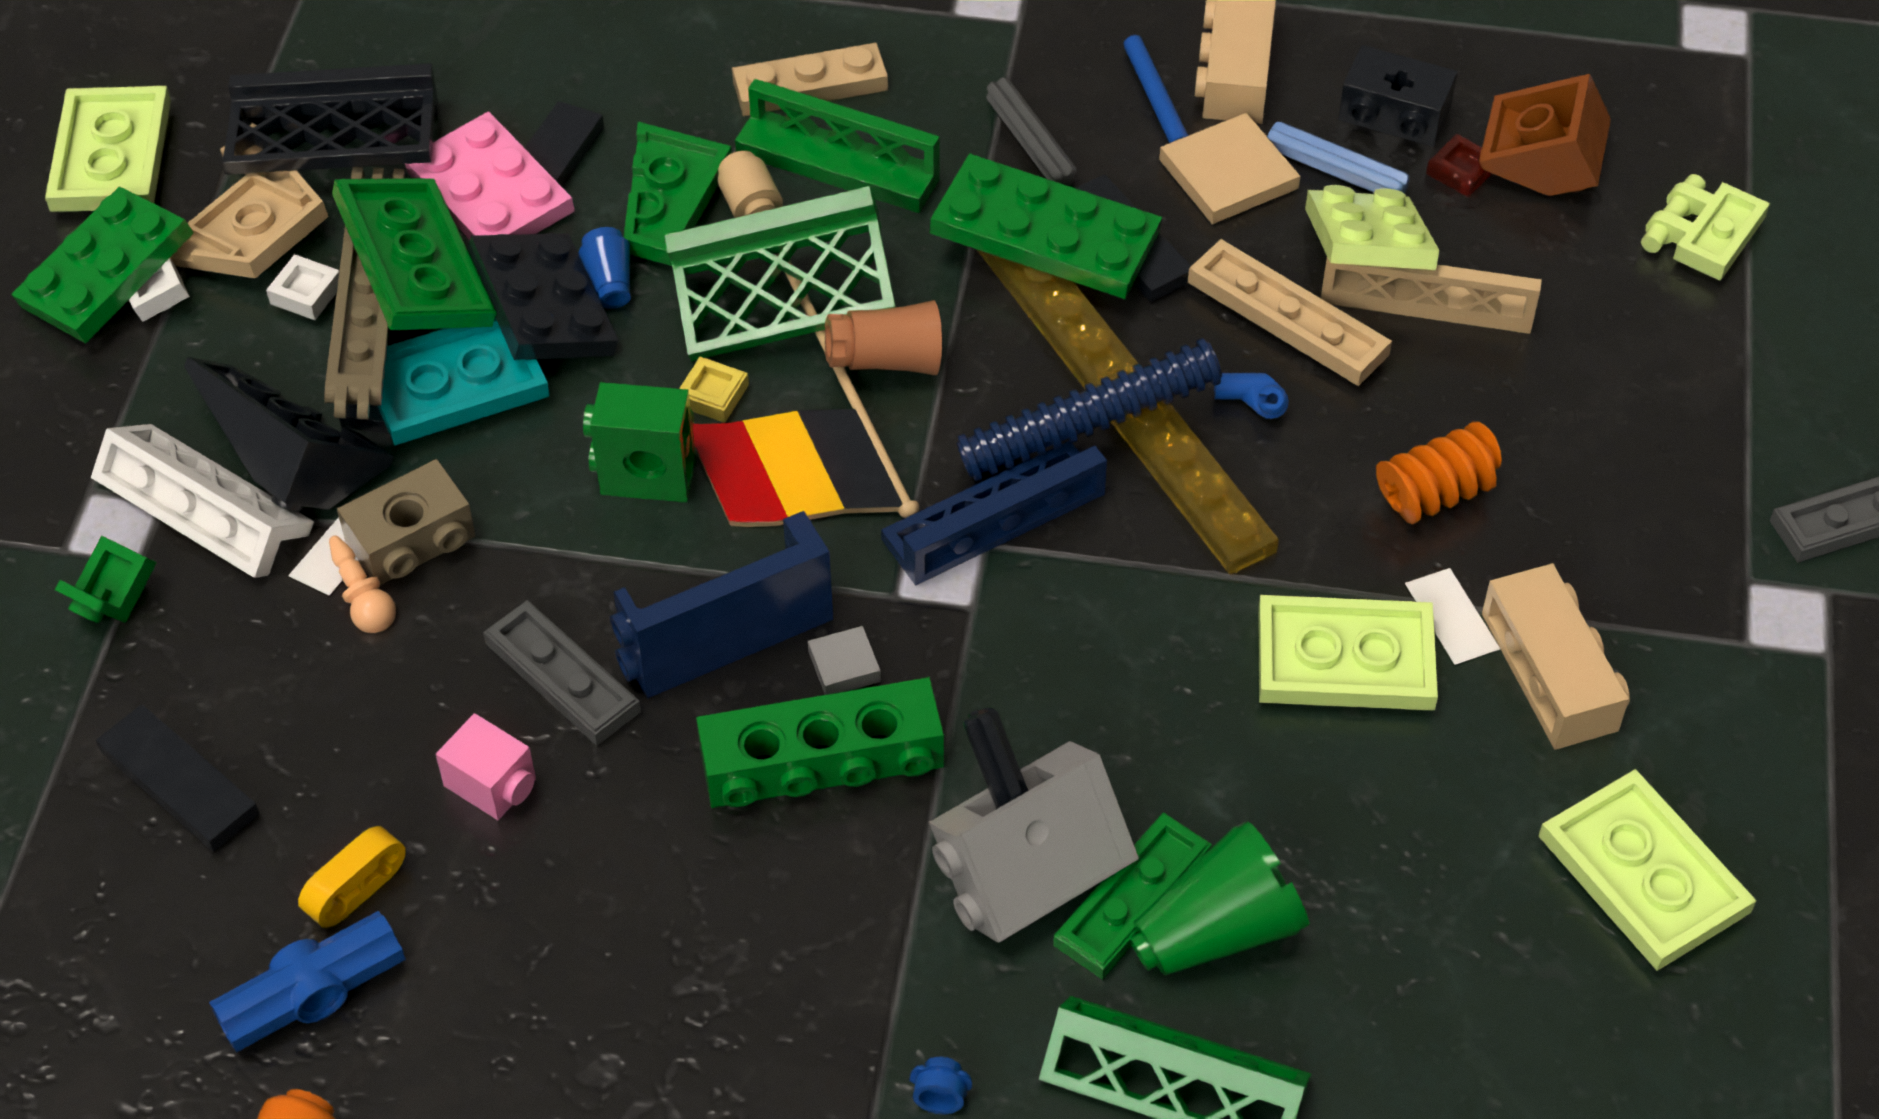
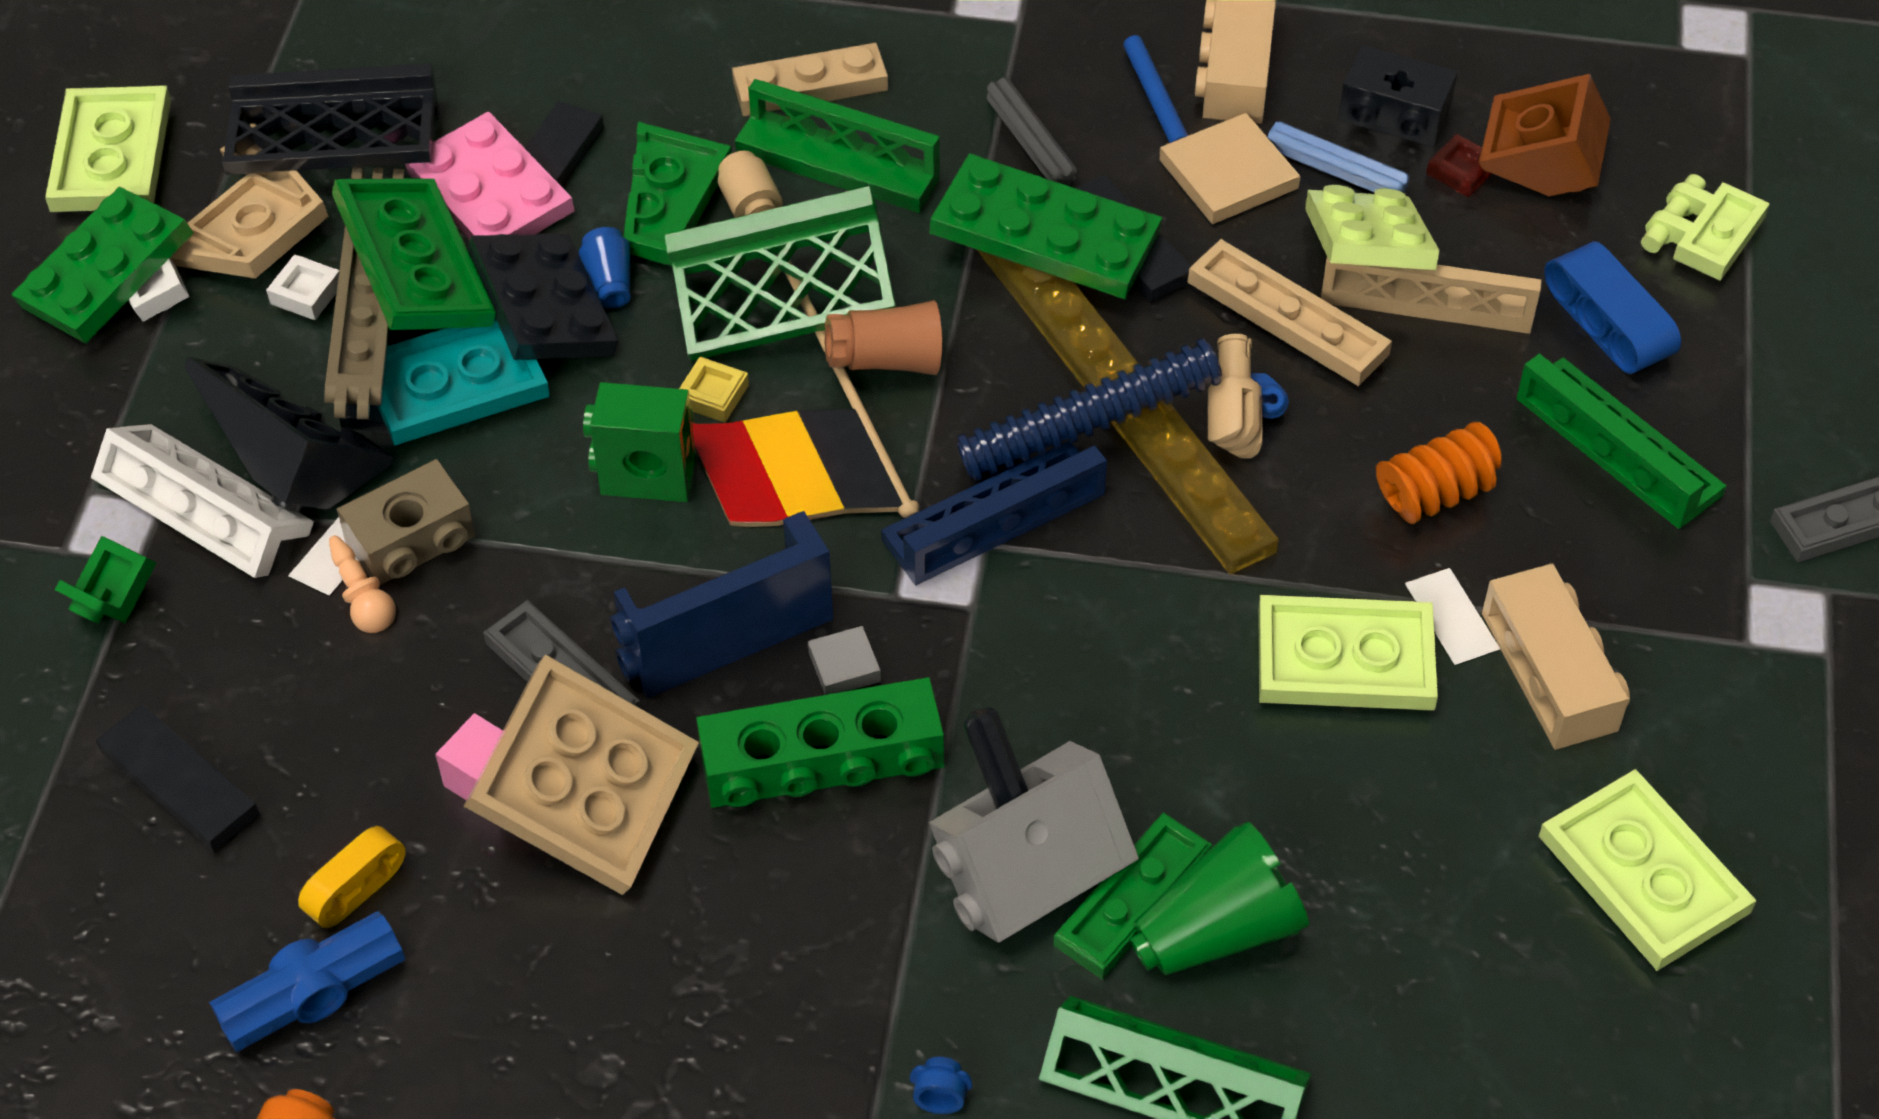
(582, 775): none -> tan plate
(1237, 401): none -> tan arm
(1612, 307): none -> blue beam
(1618, 440): none -> green fence

